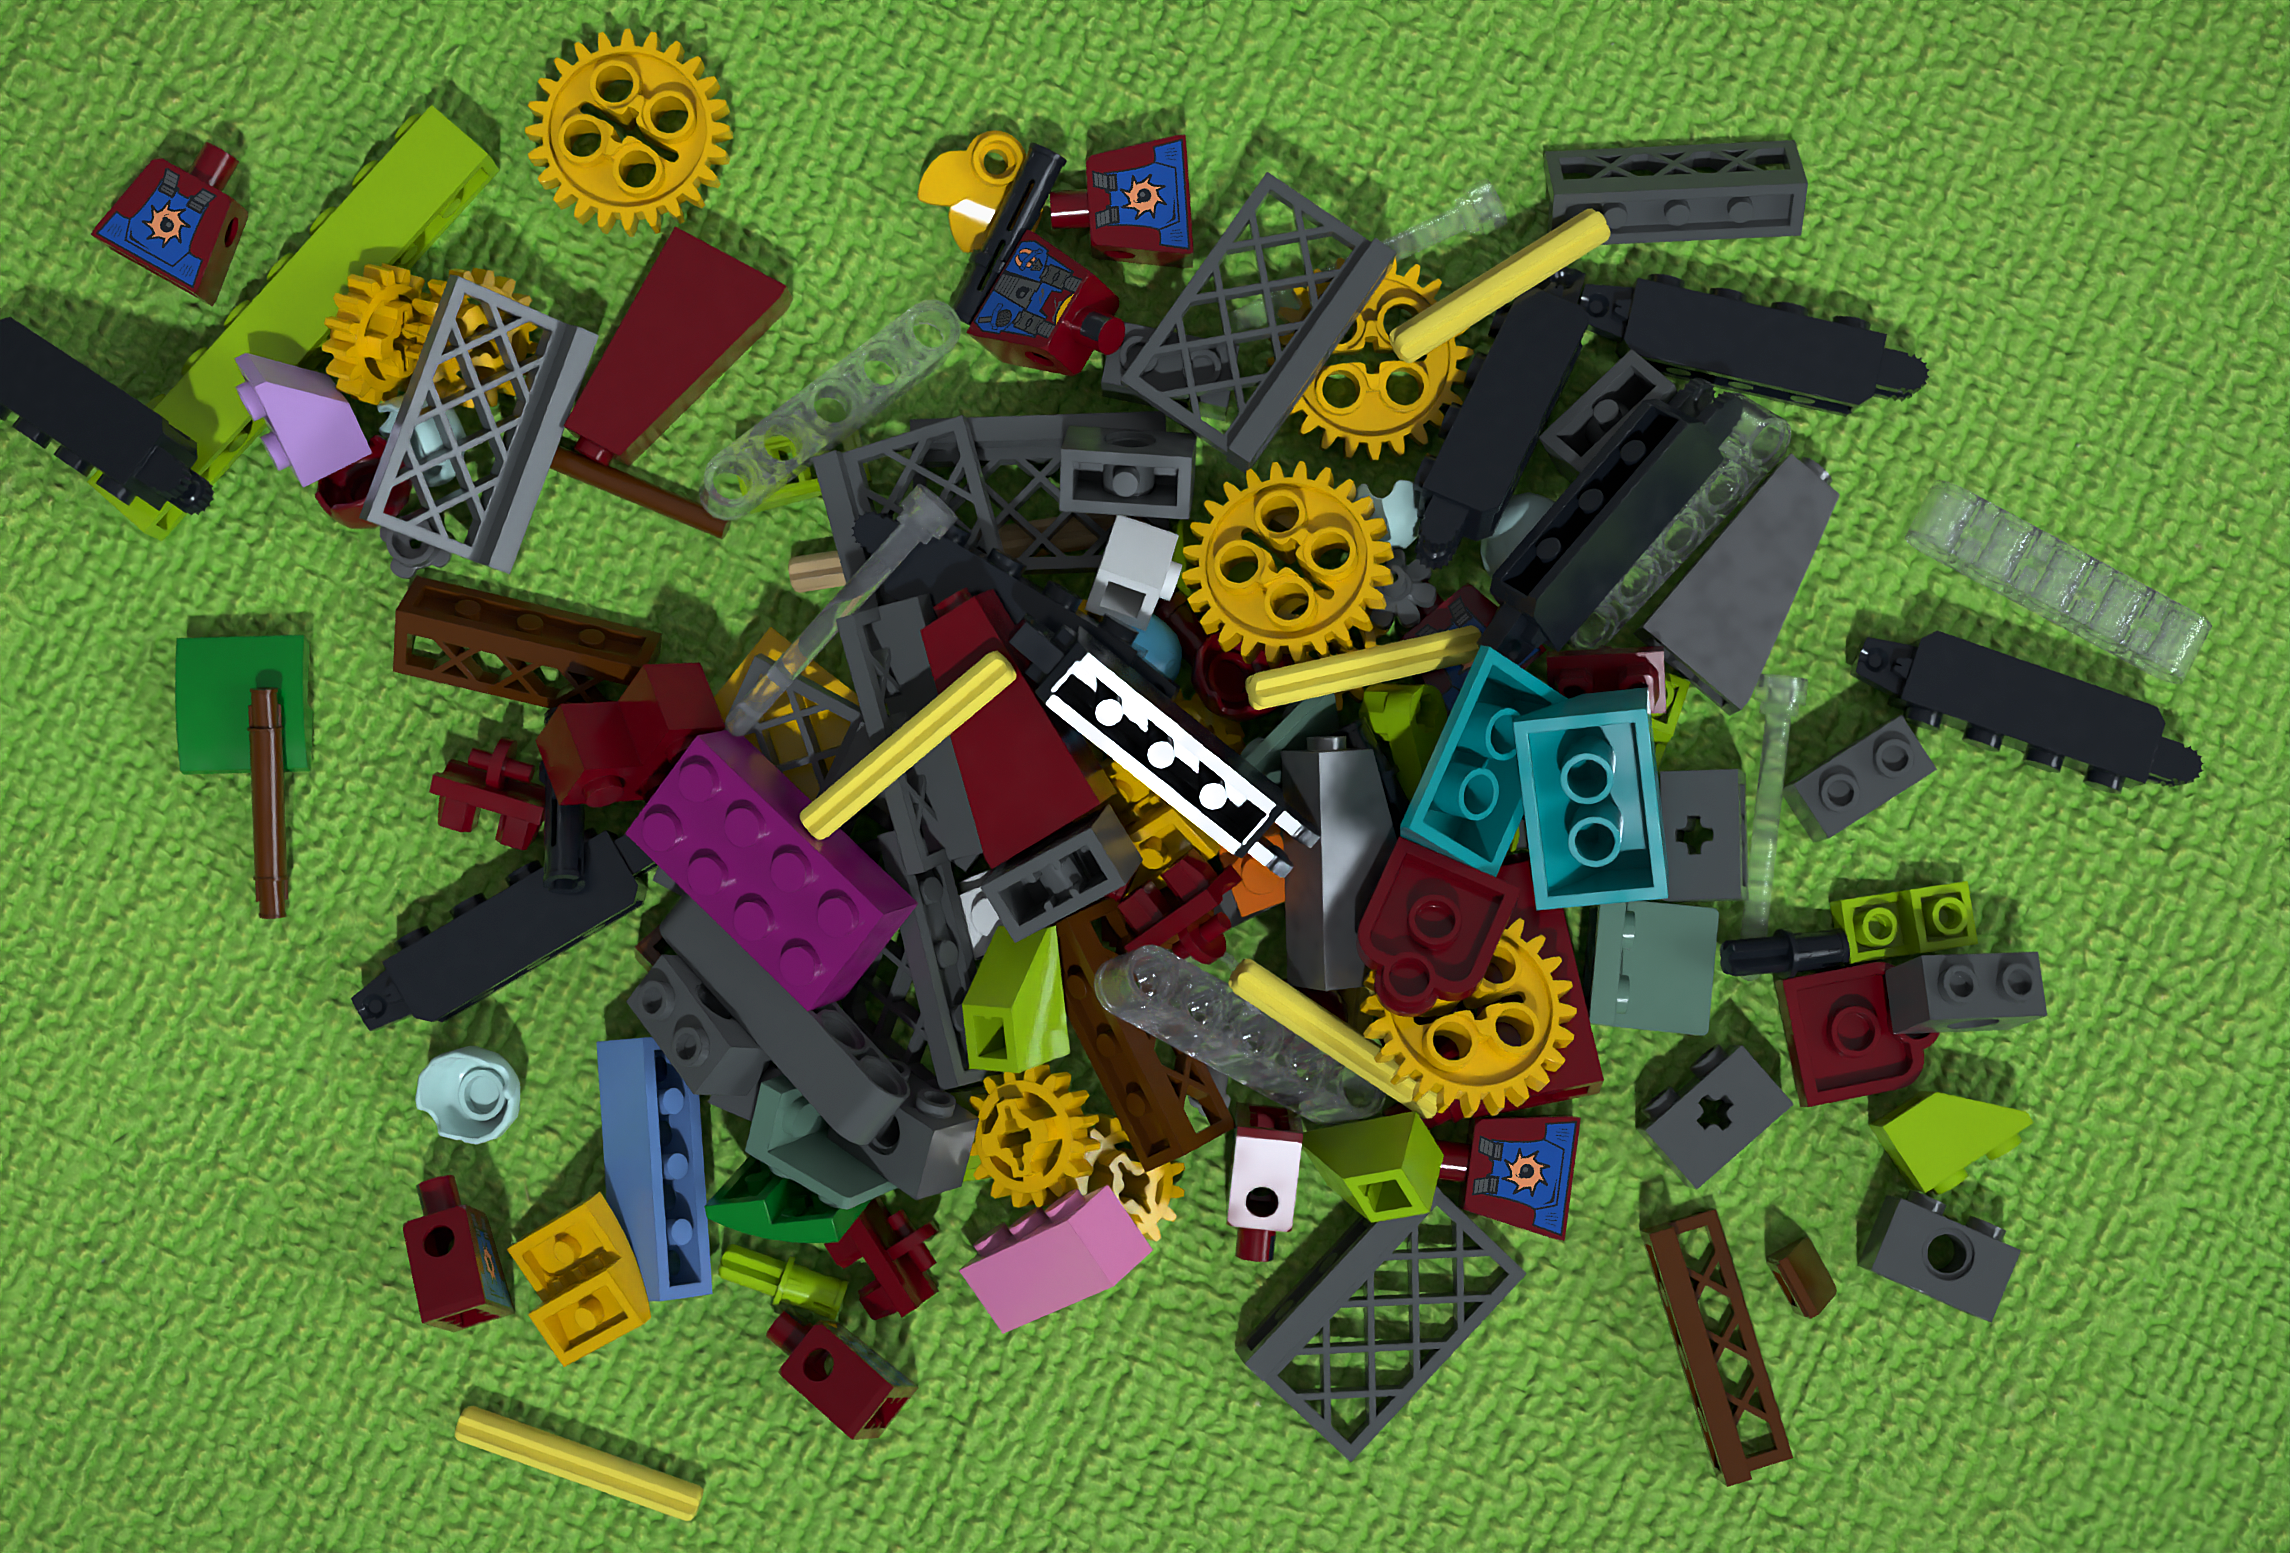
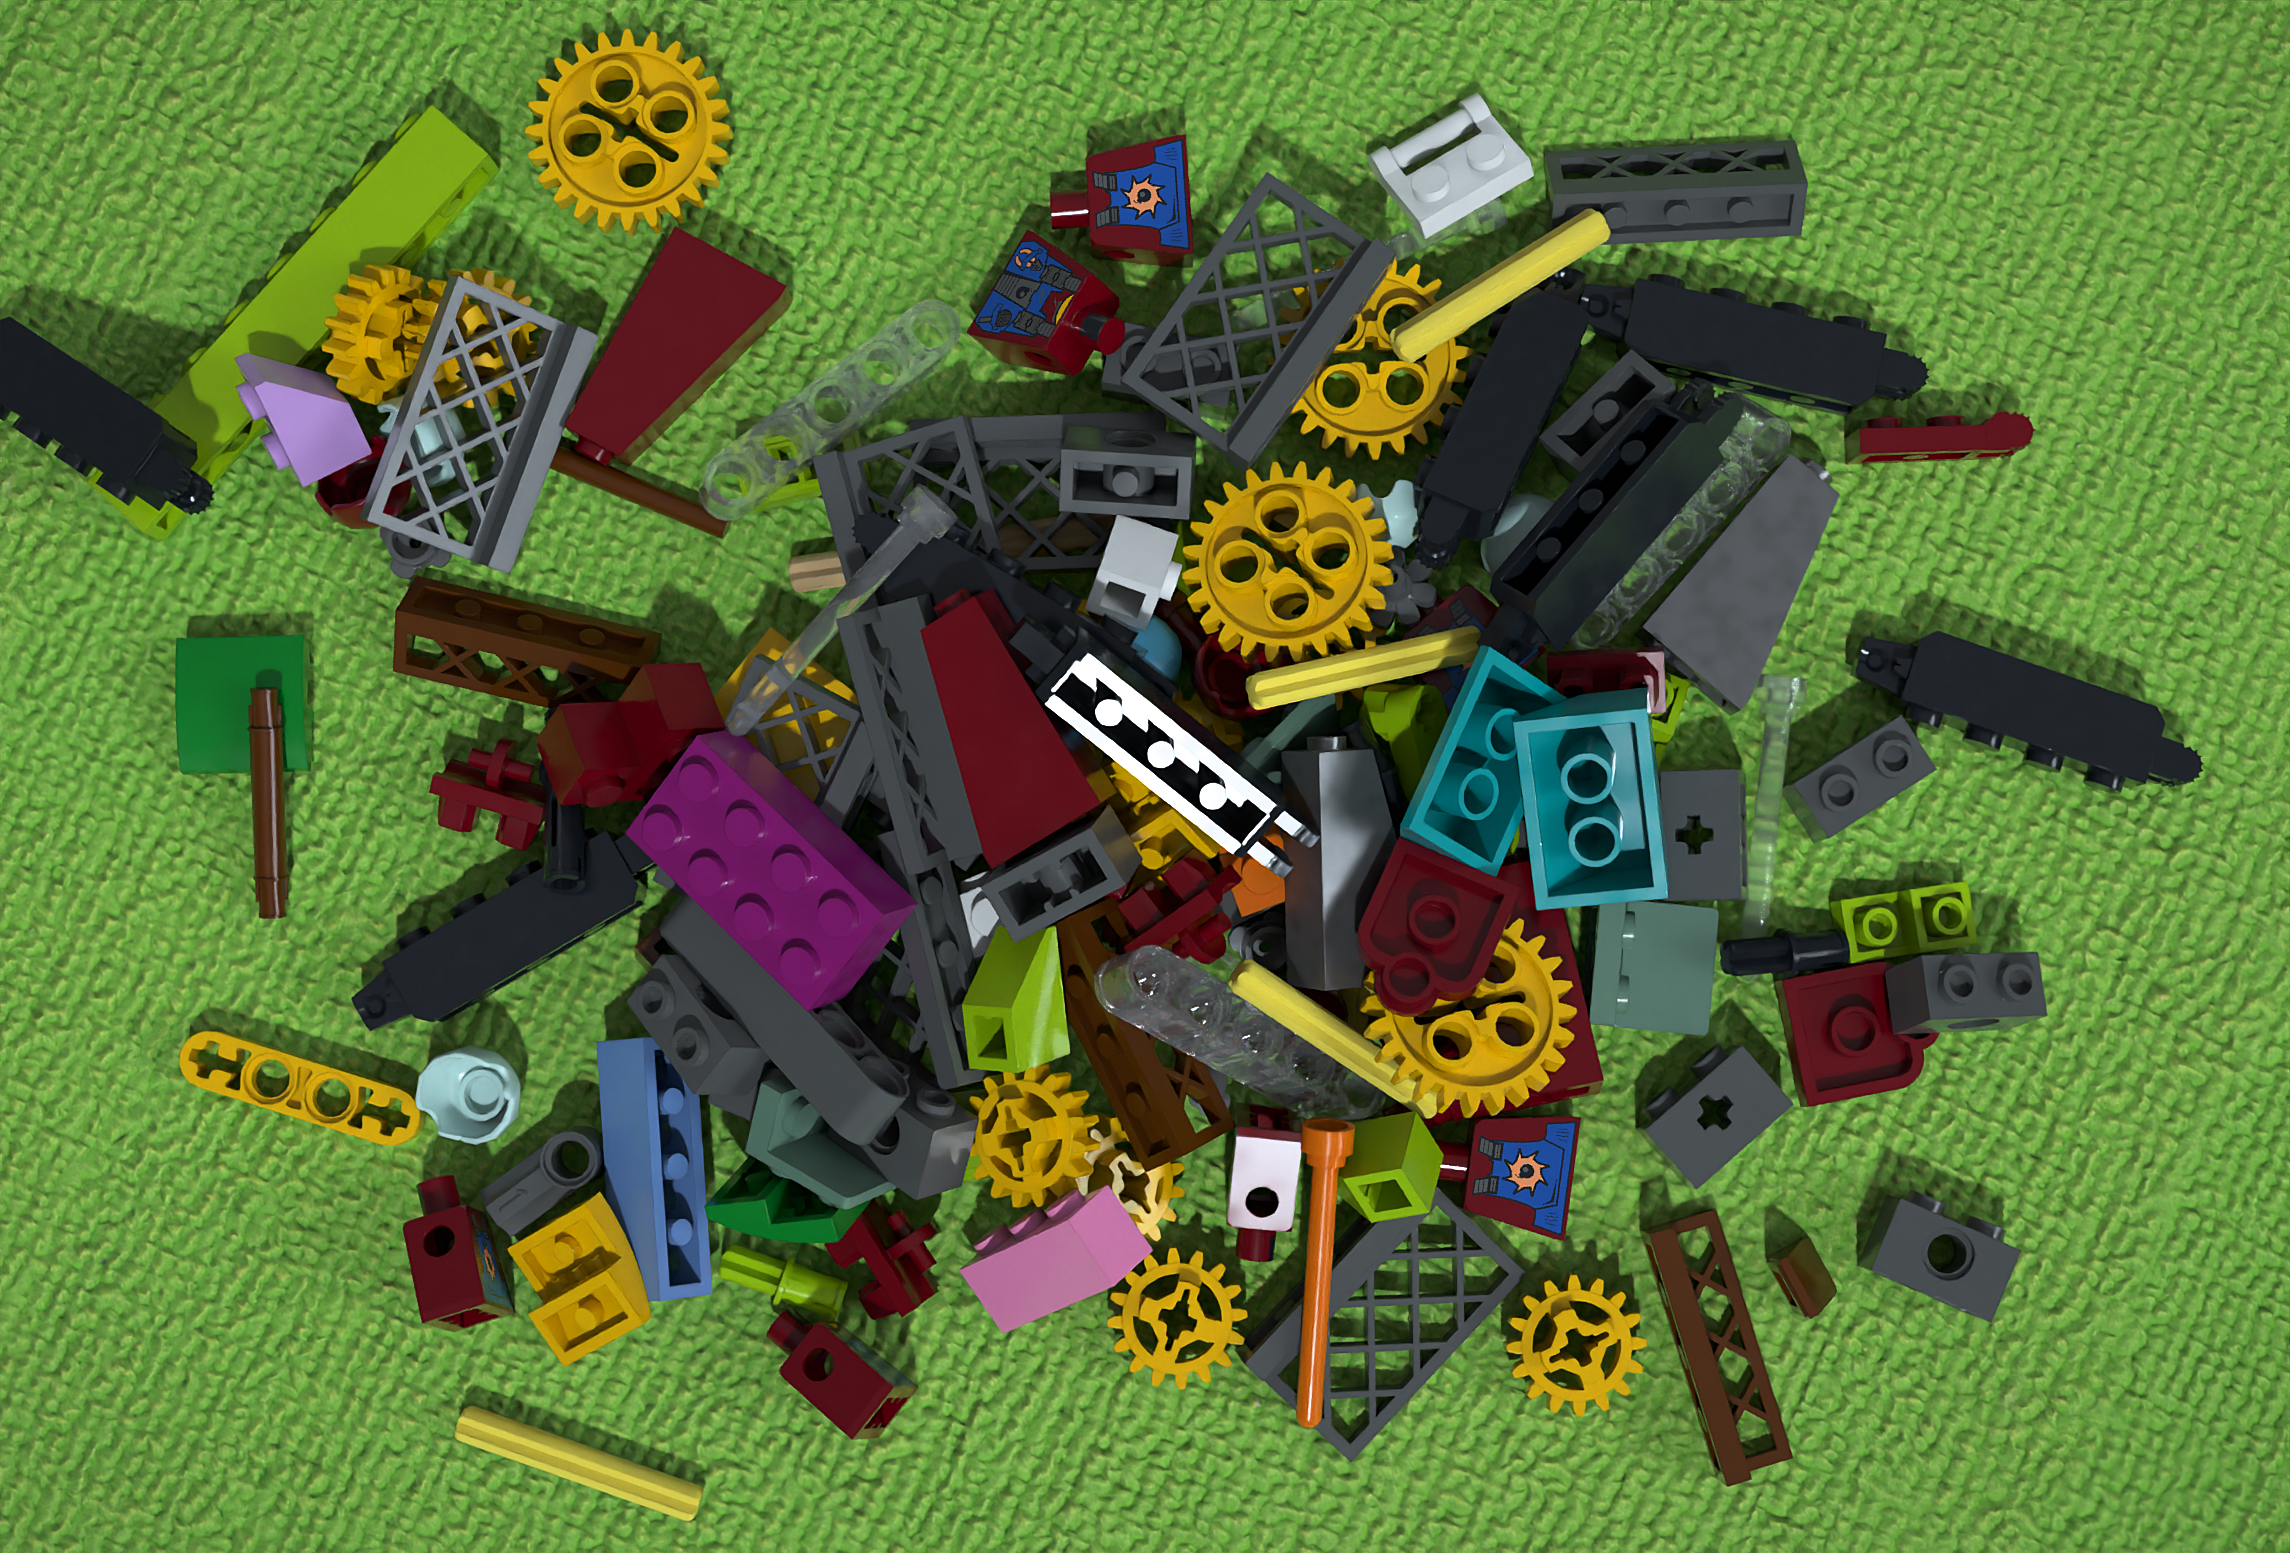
(179, 222): torso -> none
(305, 1080): none -> yellow beam
(542, 1180): none -> dark grey piece
(908, 745): light yellow axle -> none
(969, 190): yellow plate -> none
(1038, 168): black pin -> none
(1205, 1328): none -> yellow gear
(1269, 928): none -> flat silver plate
(1327, 1146): none -> orange piece
(1458, 179): none -> white plate
(1562, 1317): none -> yellow gear
(1940, 440): none -> dark red hinge
(1942, 1133): lime slope -> none
(2058, 582): clear beam -> none

